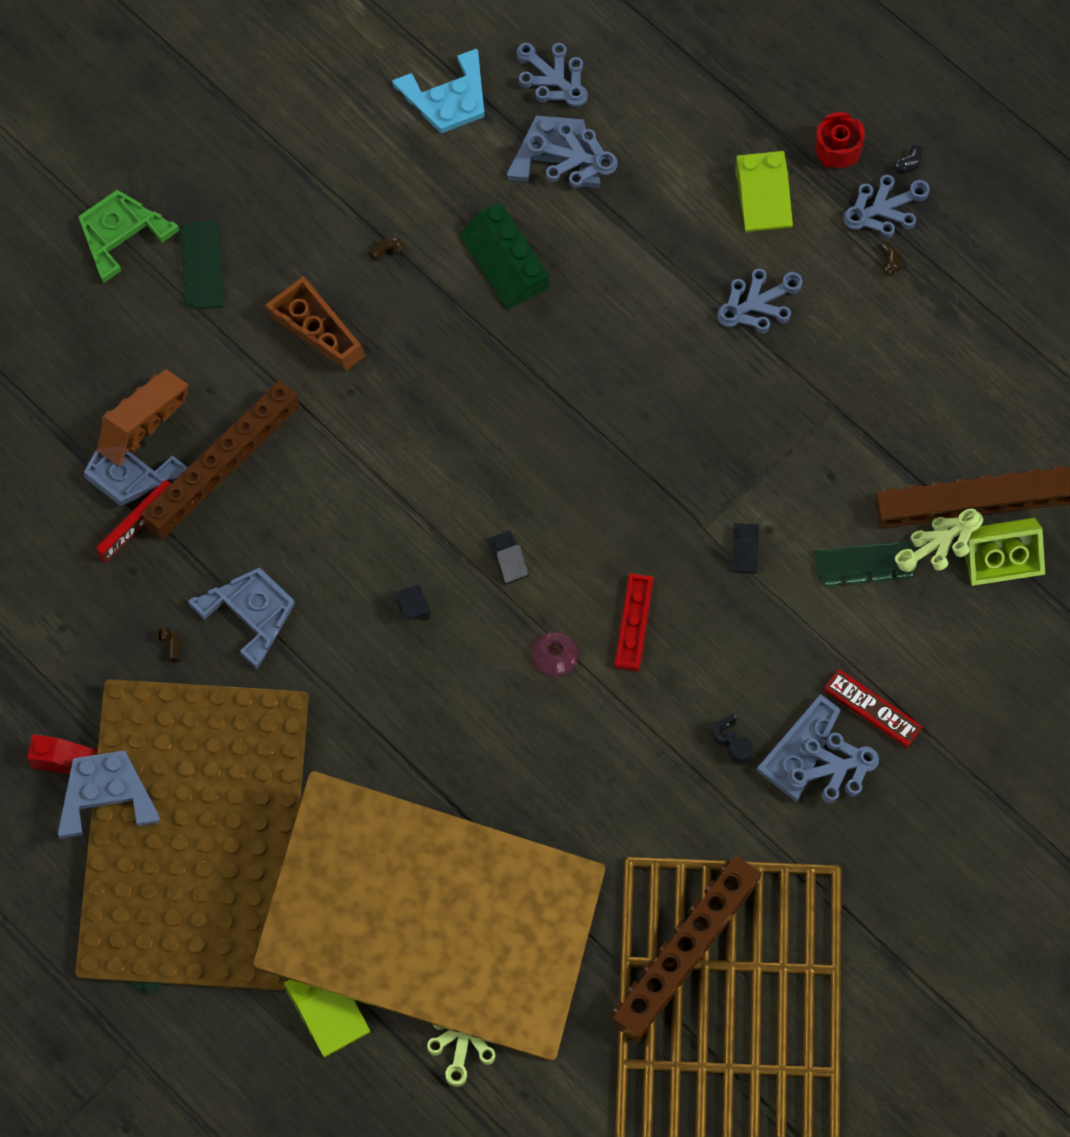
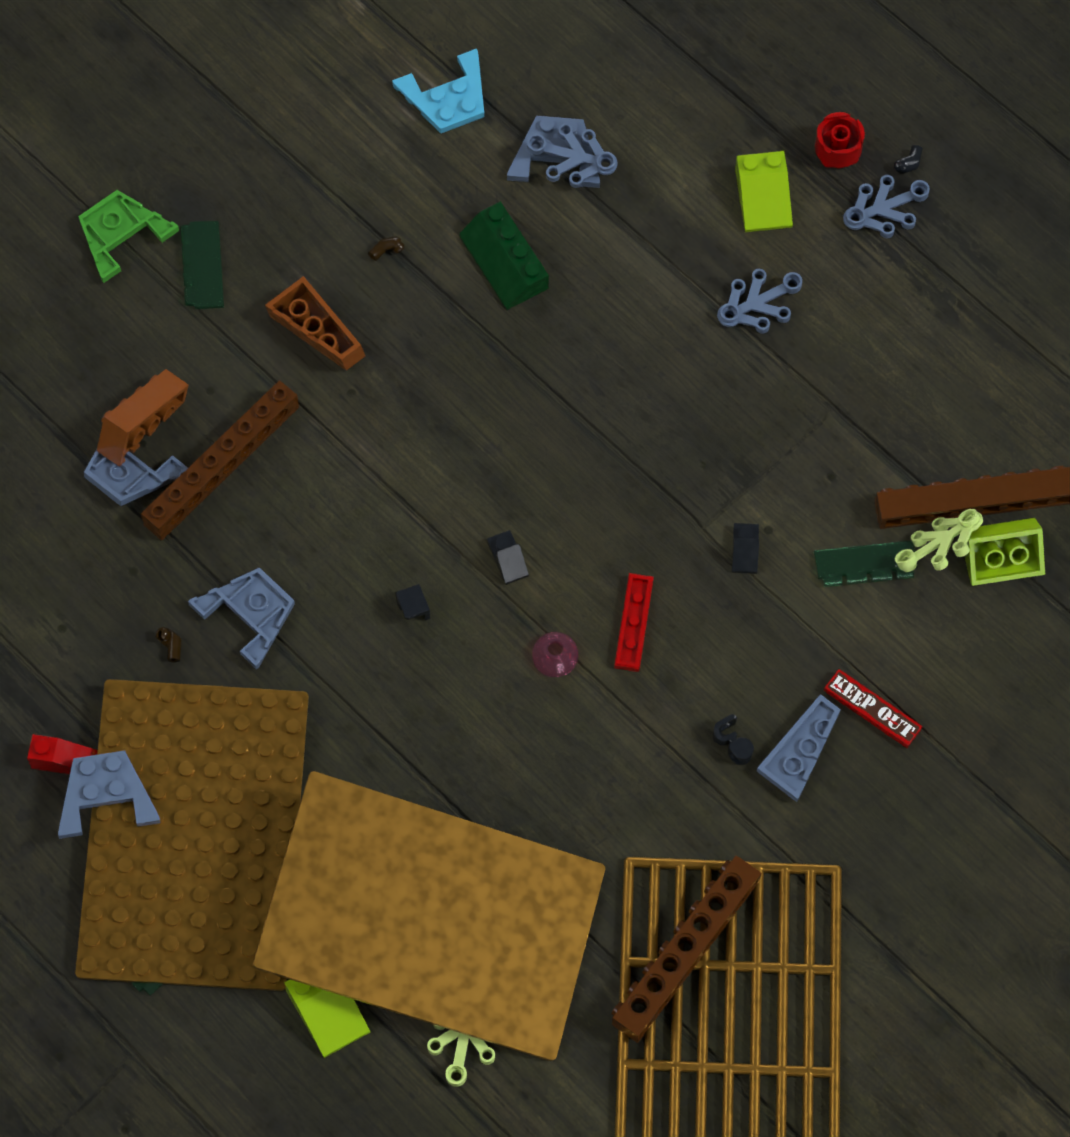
(127, 527): red tile -> none
(553, 77): sand blue plant -> none
(835, 766): sand blue plant -> none
(893, 258): dark brown arm -> none

